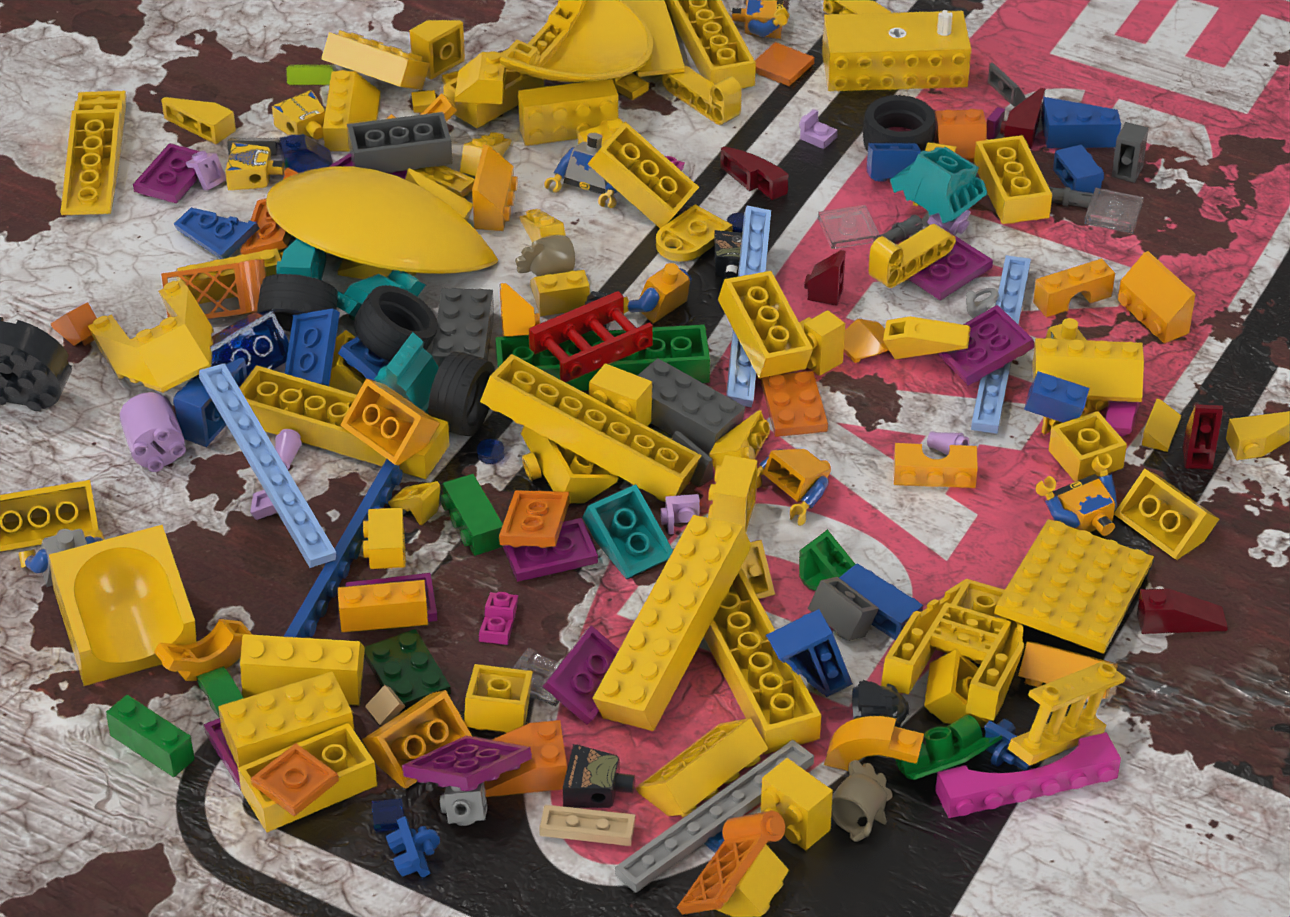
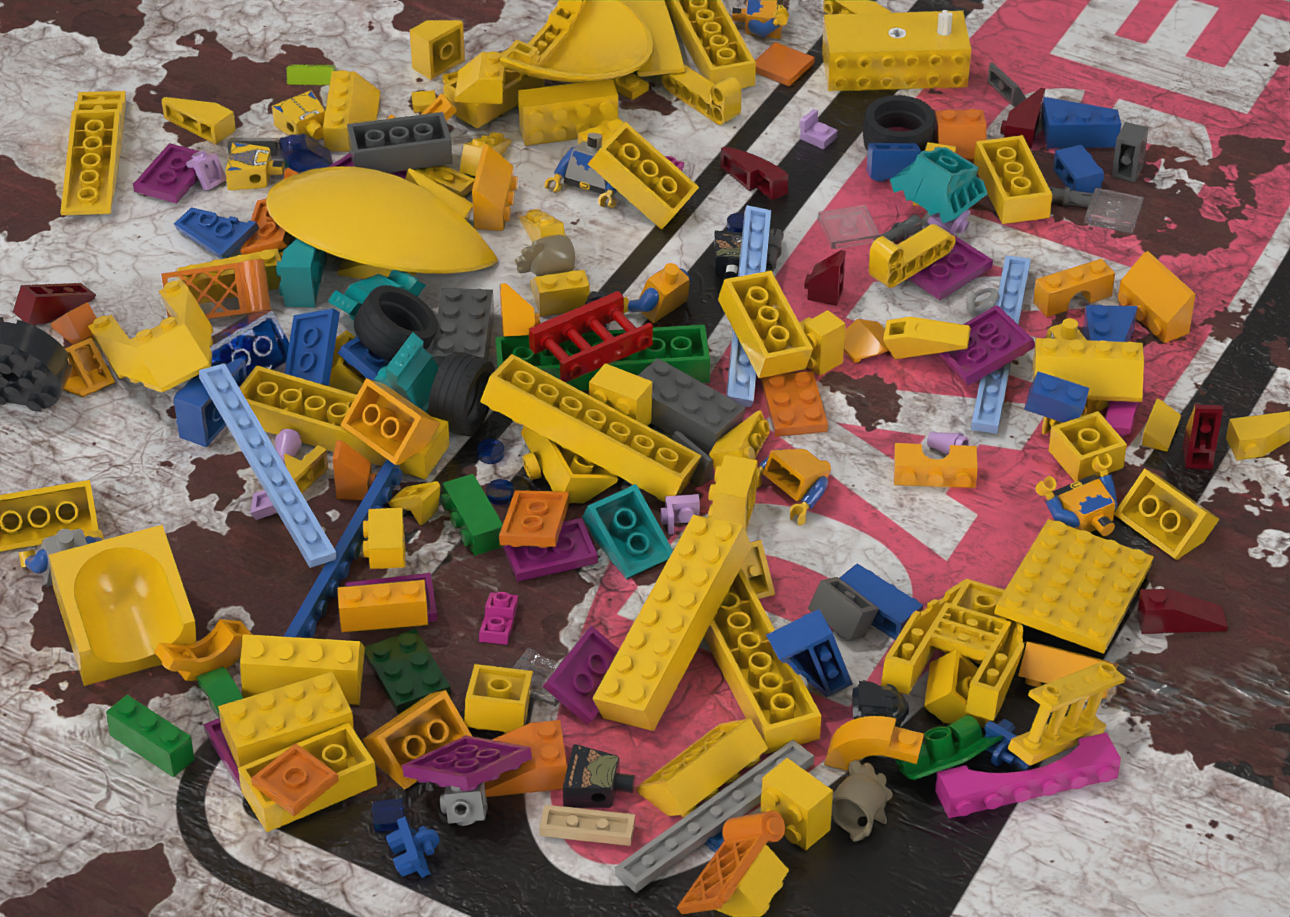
(48, 302): none -> dark red slope
(88, 369): none -> light orange slope
(152, 430): lavender cylinder -> none
(295, 295): black tyre -> none
(308, 469): none -> yellow slope
(351, 473): none -> orange slope
(376, 59): yellow brick -> none
(385, 705): tan tile -> none
(500, 491): none -> clear blue tile
(690, 233): yellow plate -> none
(774, 248): none -> dark grey pin
(822, 560): green slope -> none
(994, 123): magenta tile -> none
(1109, 323): none -> blue wedge

